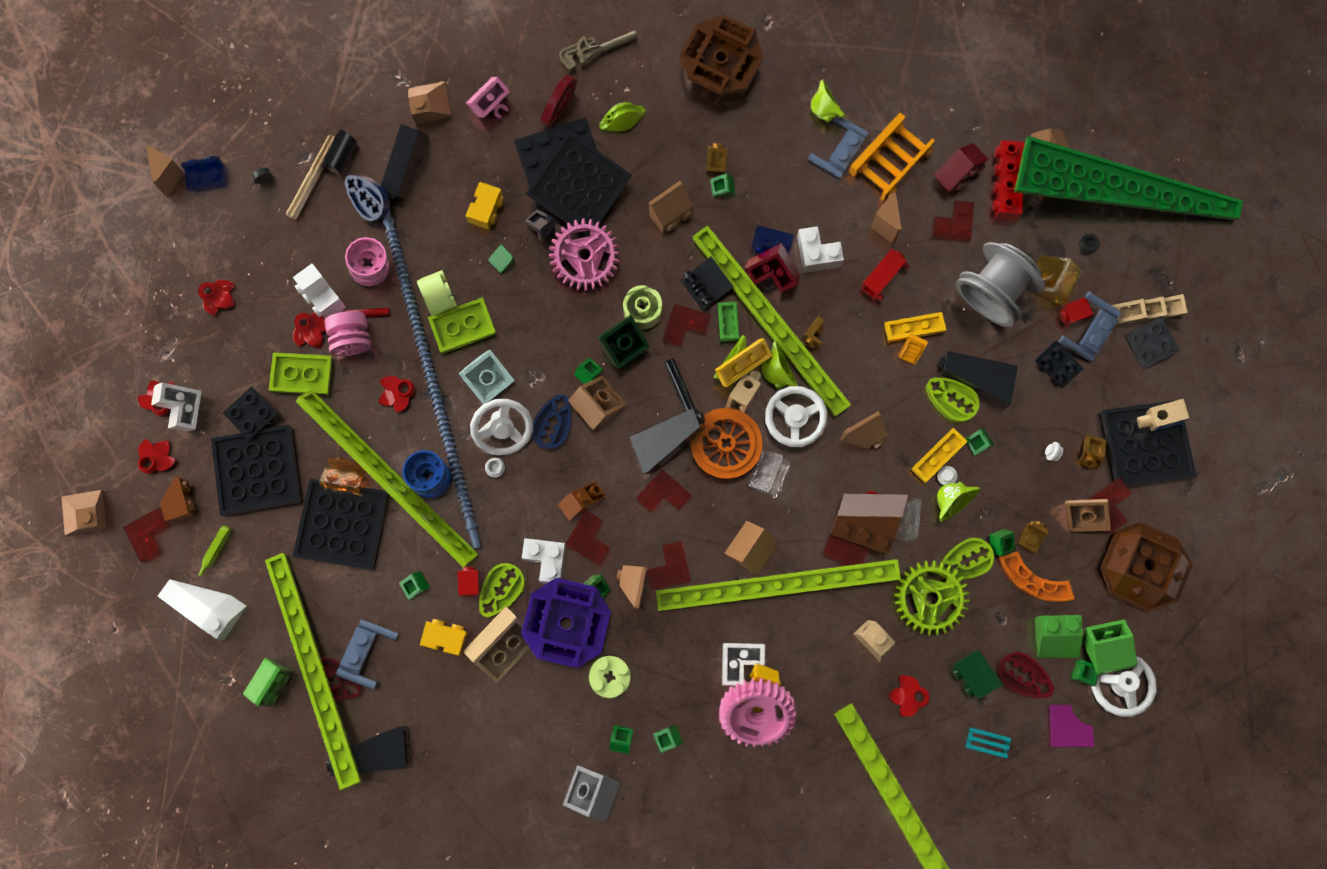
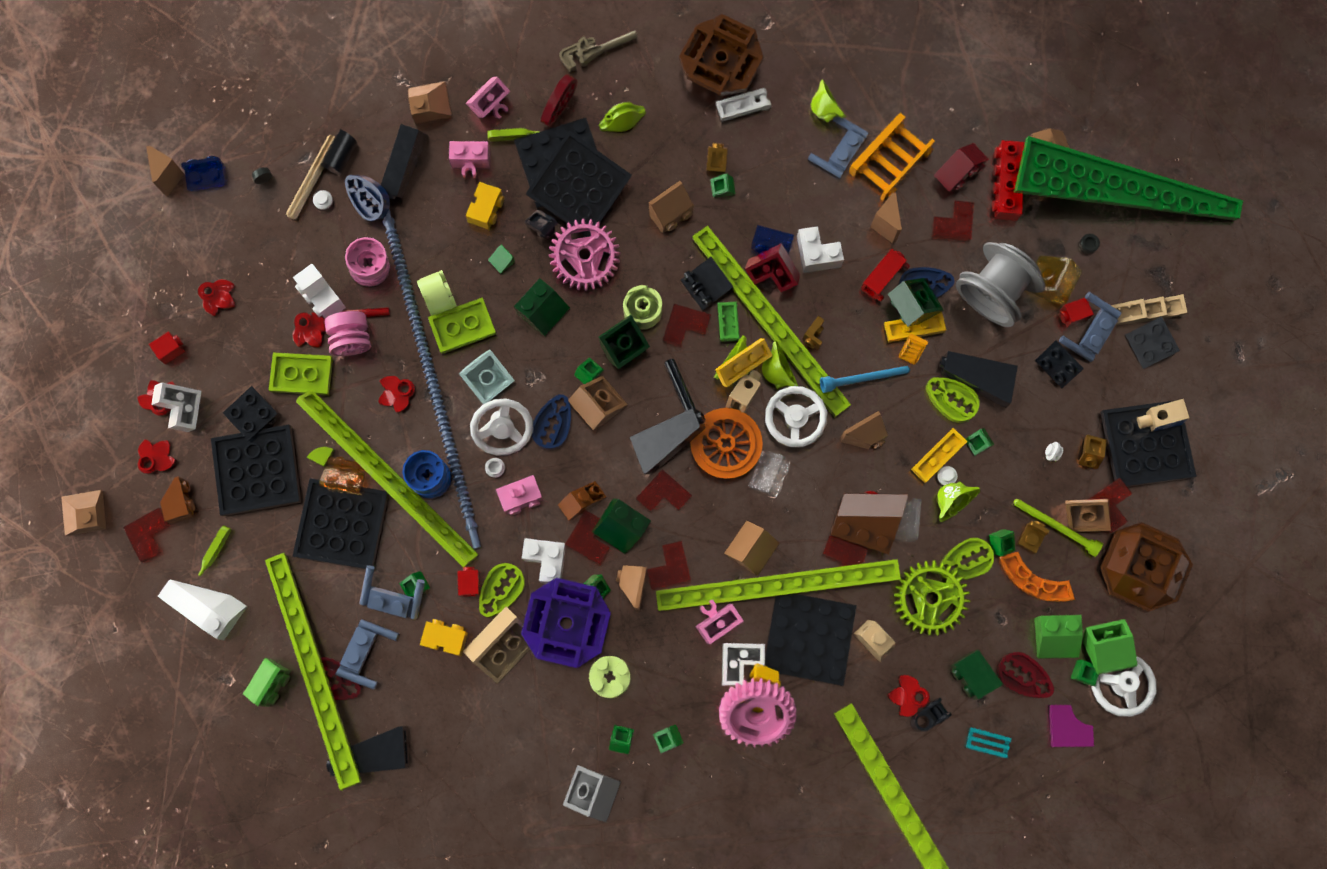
(167, 347): none -> red brick
(321, 455): none -> lime tile
(322, 200): none -> white plate
(390, 601): none -> sand blue plate
(469, 156): none -> bright pink brick
(508, 134): none -> lime piece
(519, 495): none -> bright pink brick
(541, 307): none -> dark green slope
(621, 525): none -> dark green slope
(718, 622): none -> bright pink brick
(743, 104): none -> white plate
(810, 638): none -> black plate
(827, 383): none -> dark azure piece
(915, 301): none -> dark green slope
(932, 277): none -> dark blue piece
(933, 713): none -> black piece
(1093, 547): none -> lime piece

